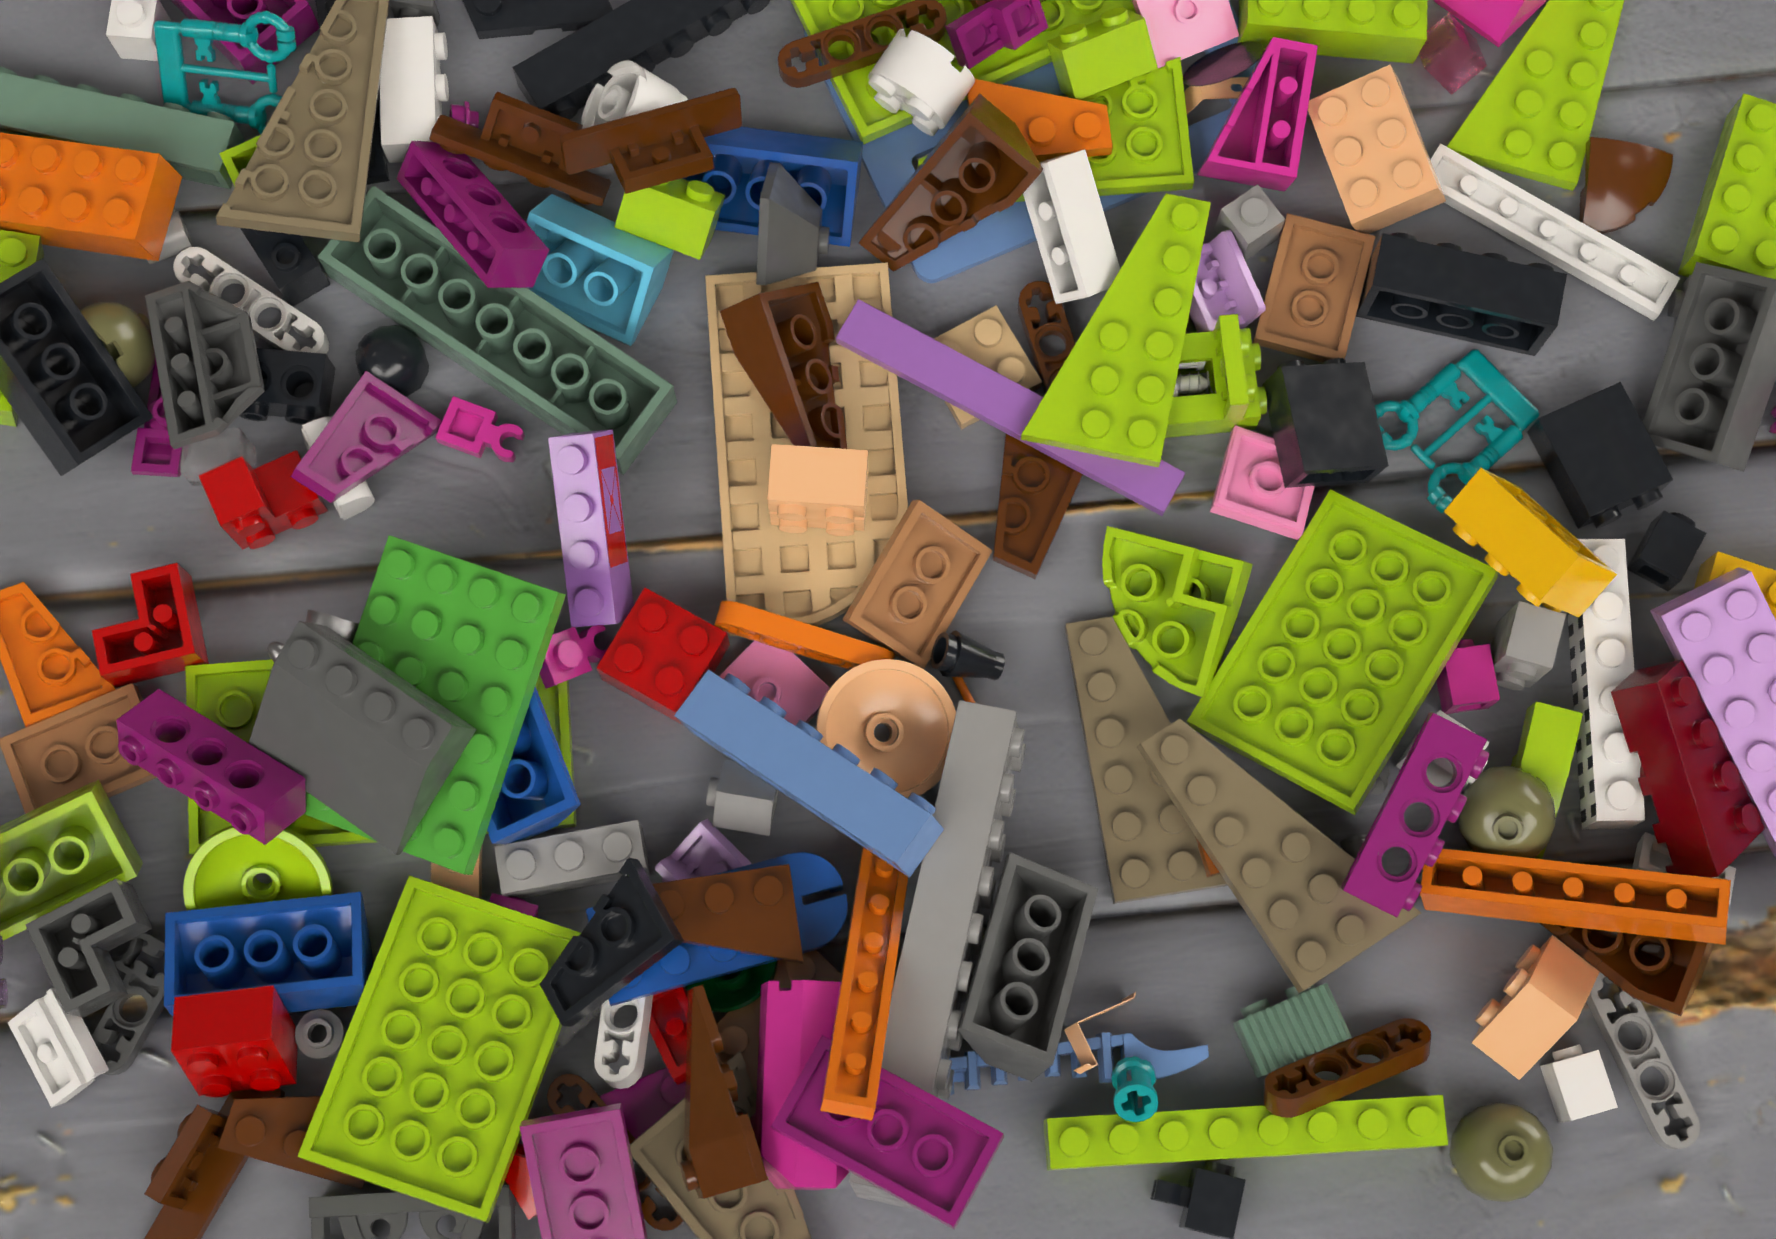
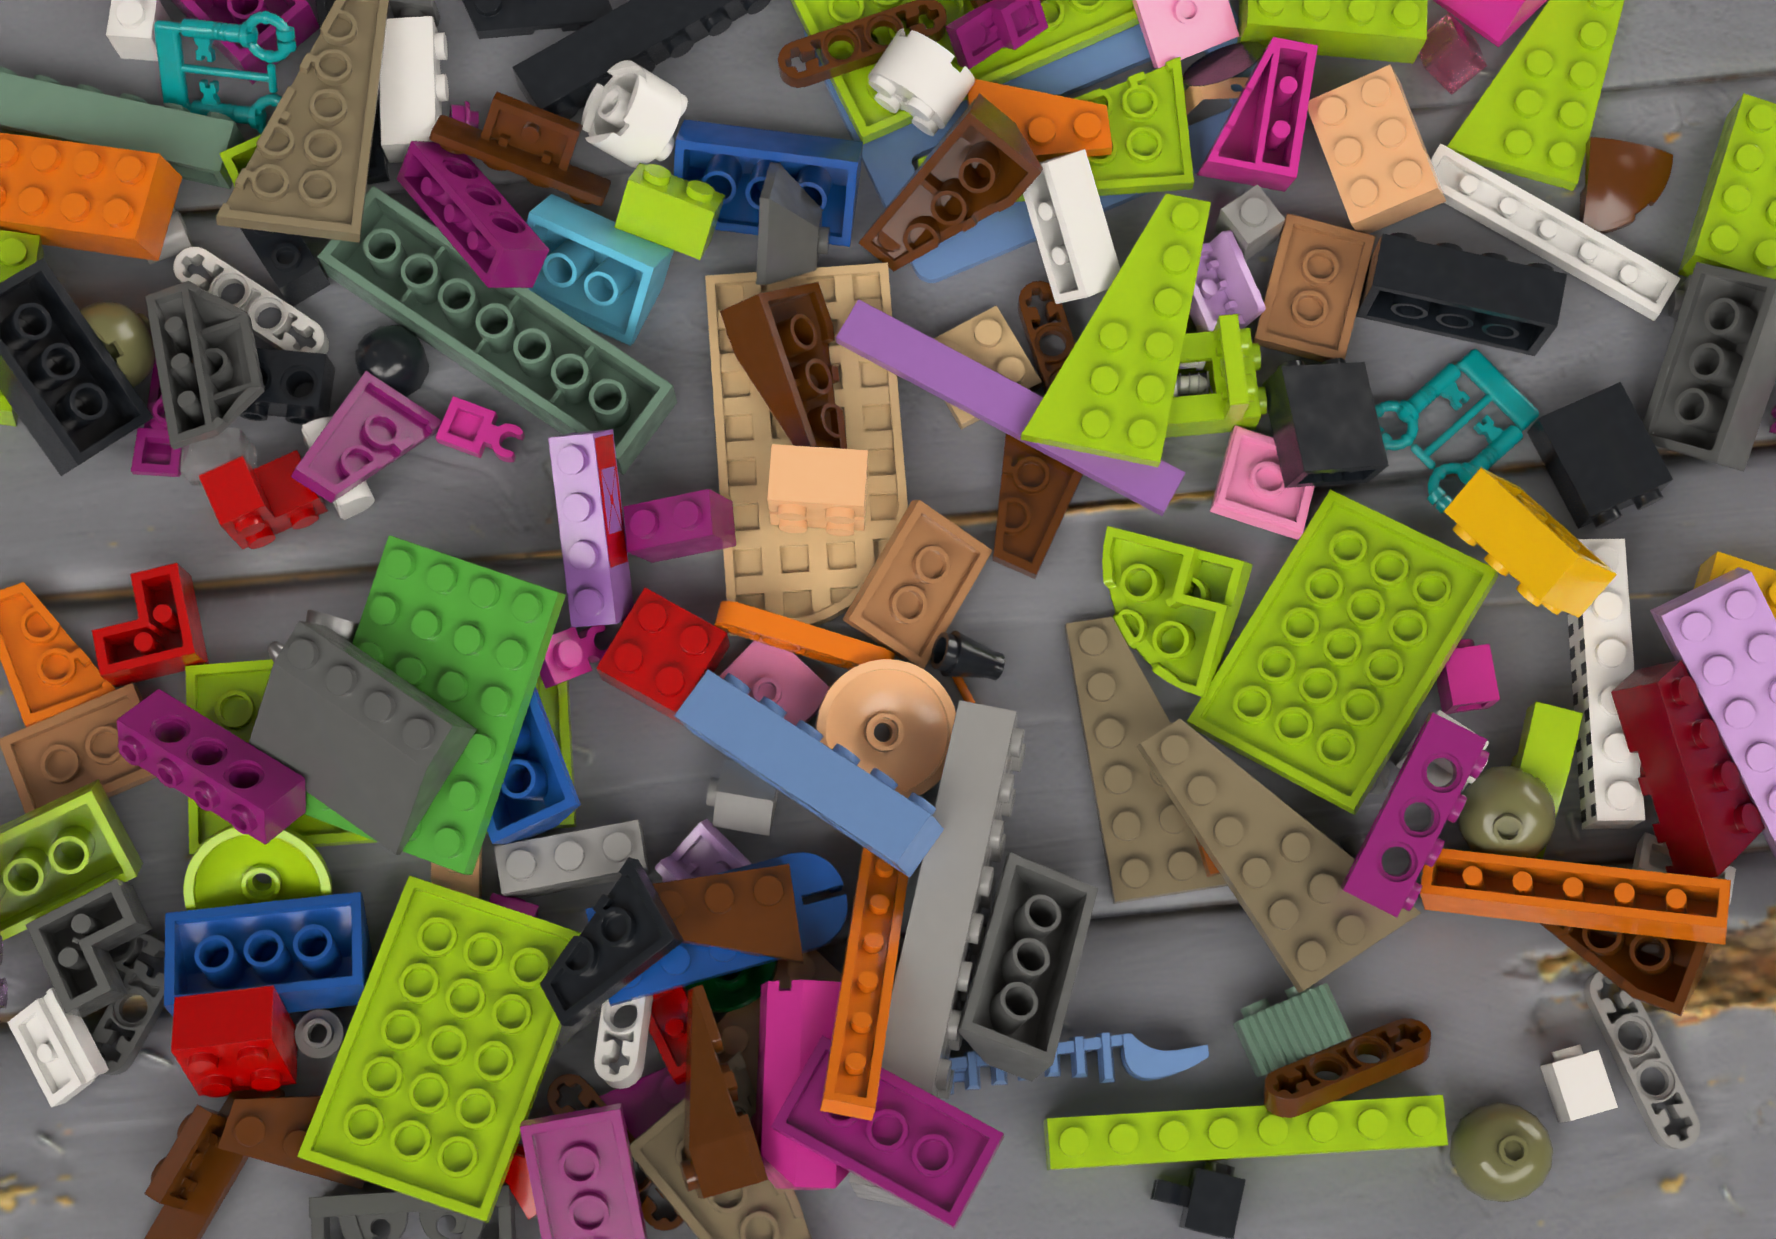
(655, 143): reddish brown bracket -> none
(679, 526): none -> magenta brick
(1080, 1043): light nougat piece -> none
(1102, 53): lime brick -> none
(1127, 1092): teal bush -> none
(1525, 645): light grey brick -> none
(1538, 1008): light nougat brick -> none
(1666, 550): black brick -> none

